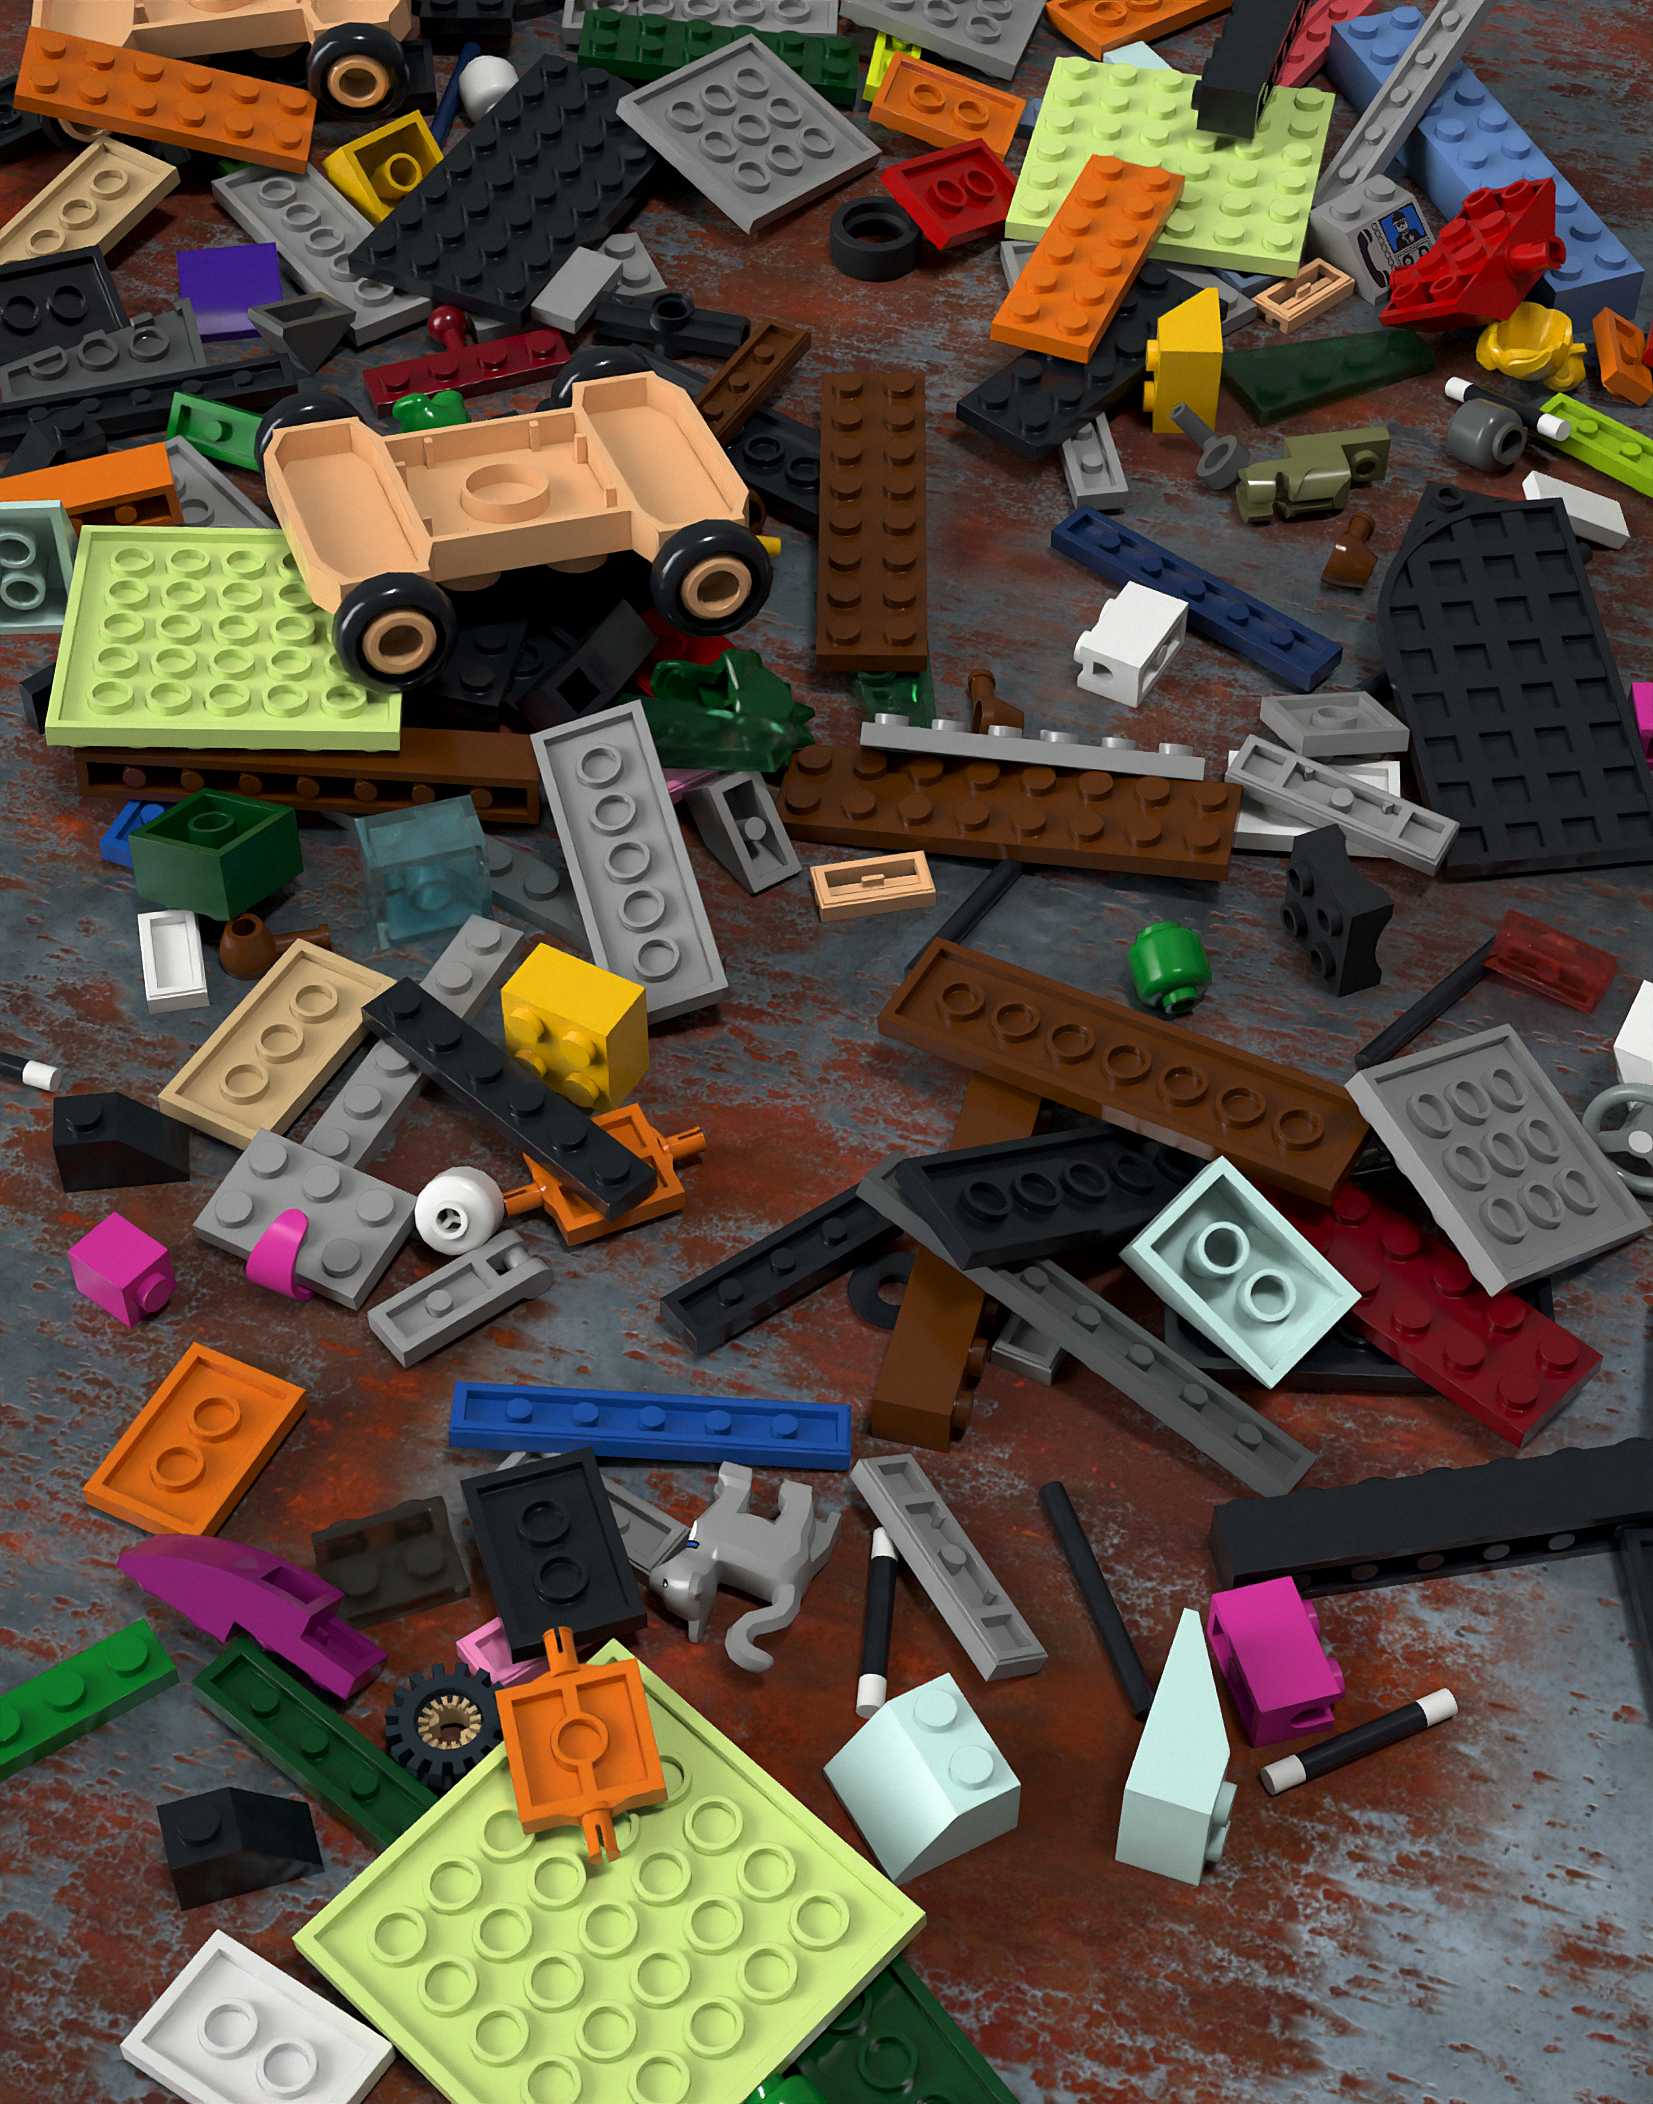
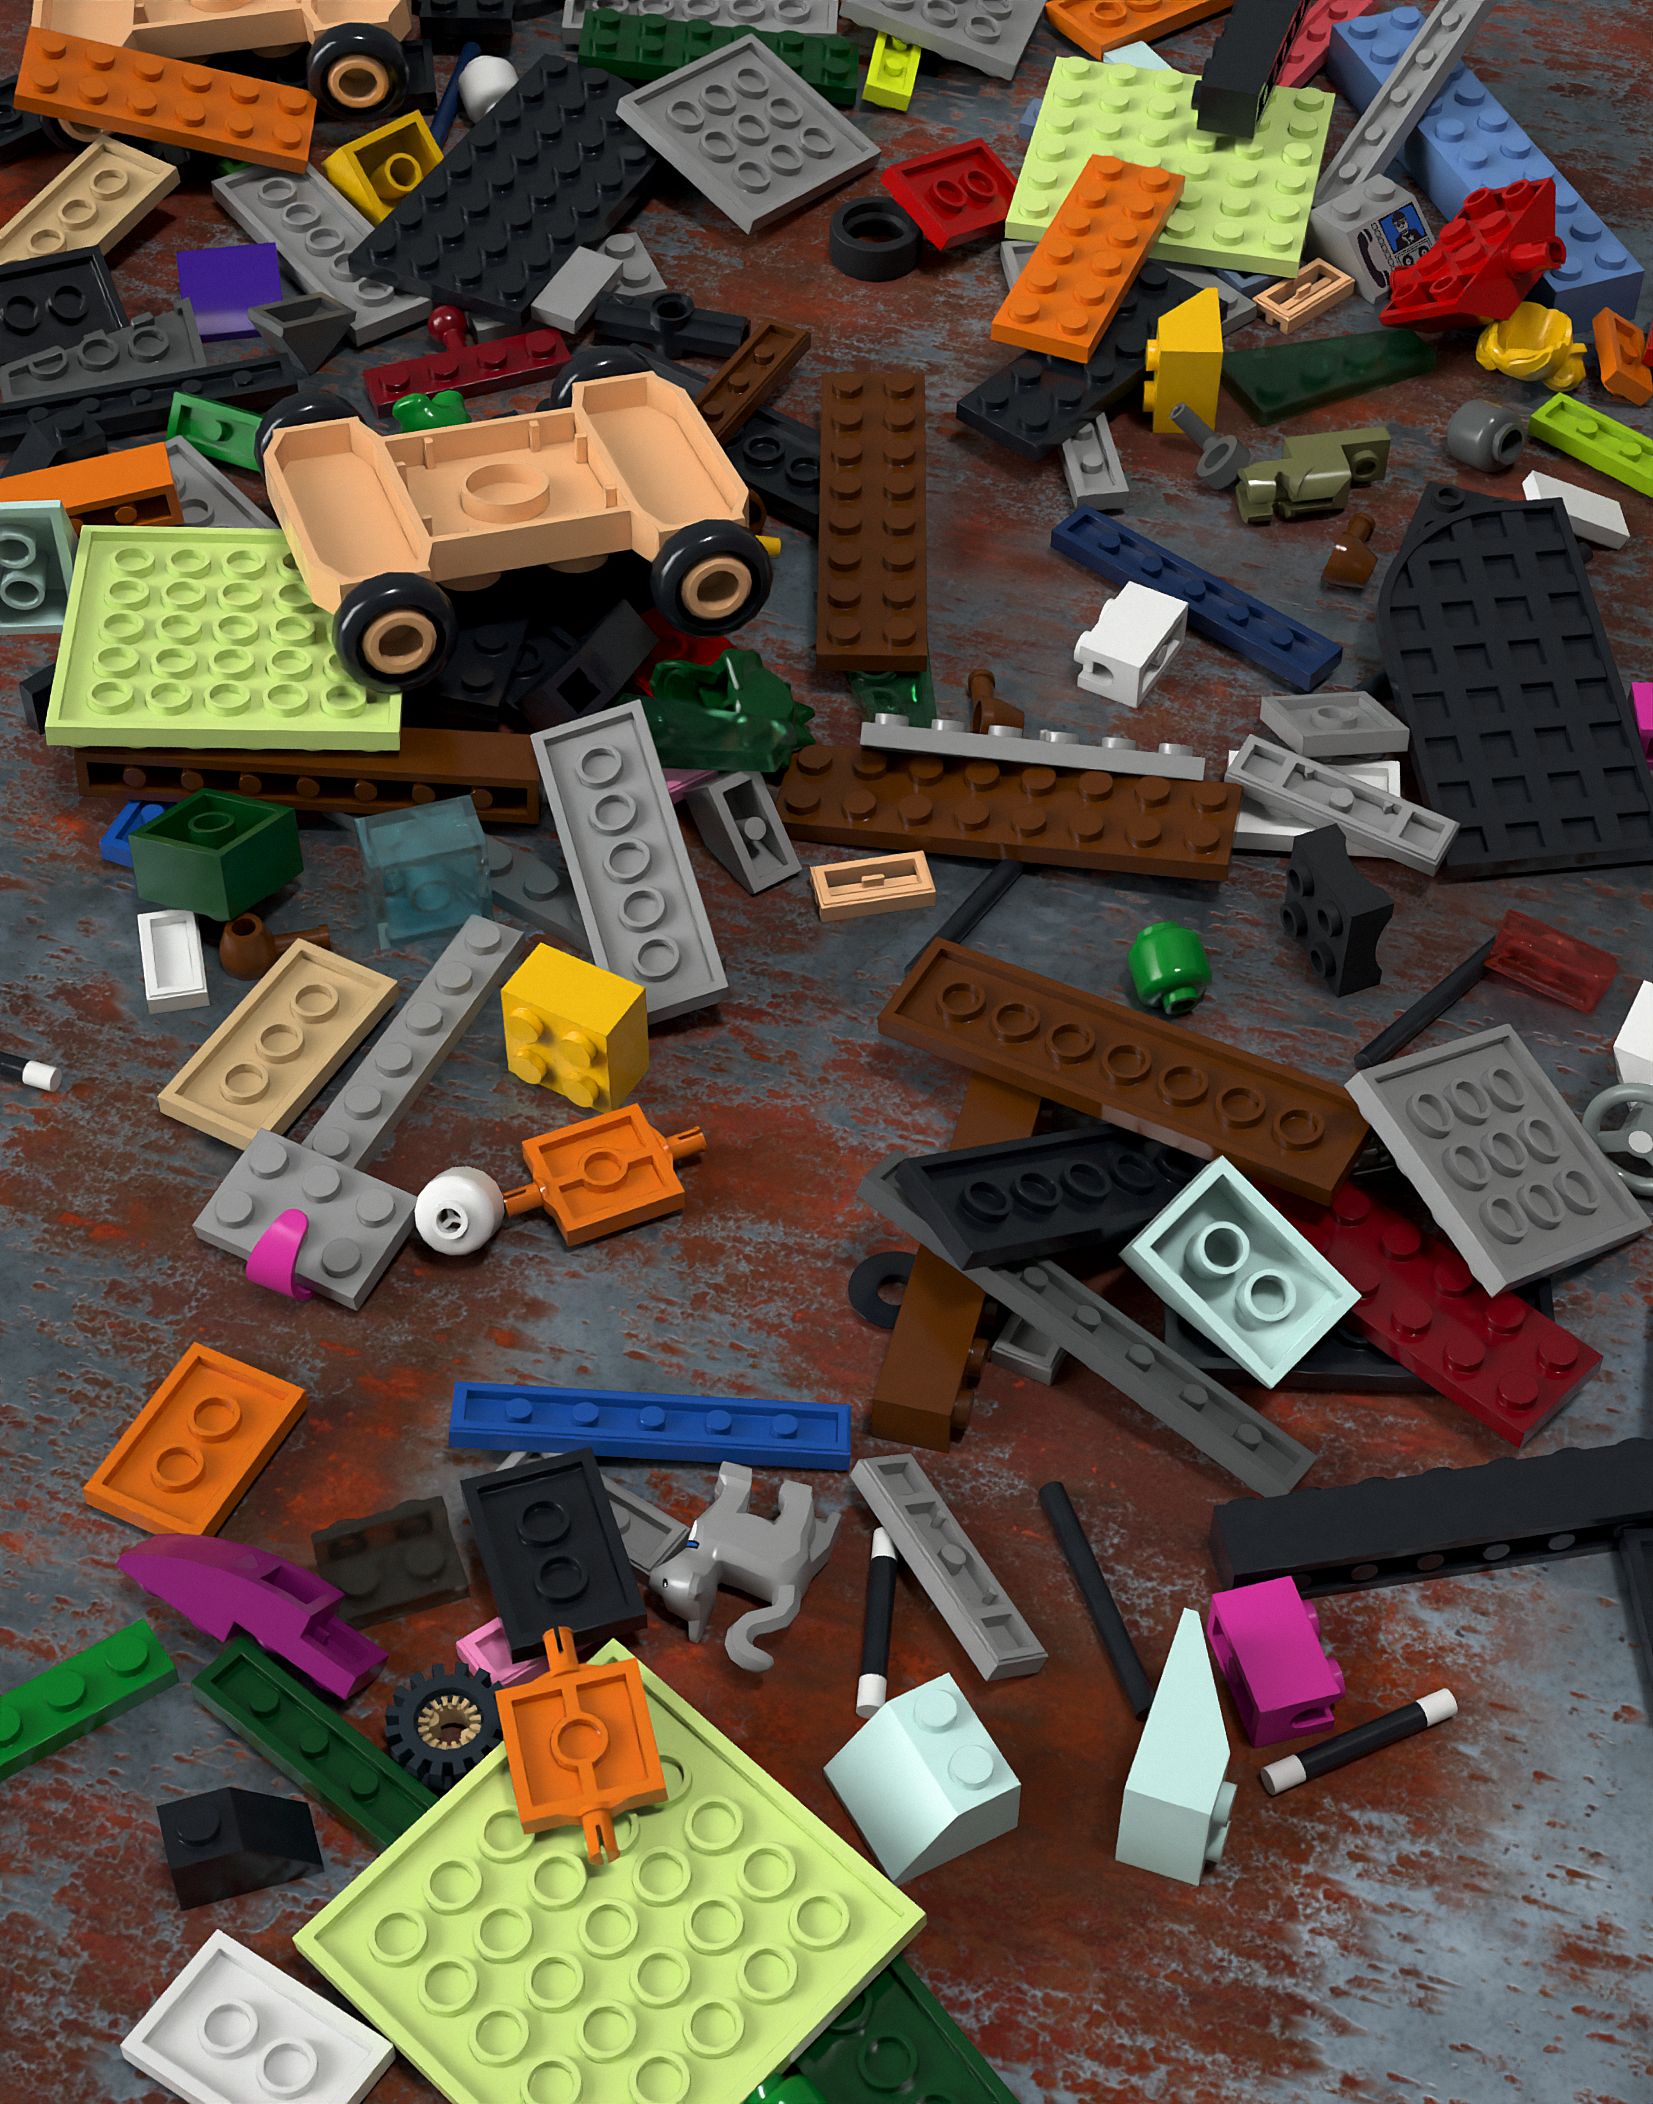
(117, 1143): black slope -> none
(123, 1270): dark pink brick -> none
(459, 1297): light grey plate -> none
(510, 1099): black plate -> none
(776, 1270): black plate -> none
(944, 106): orange plate -> none
(1531, 417): bar -> none

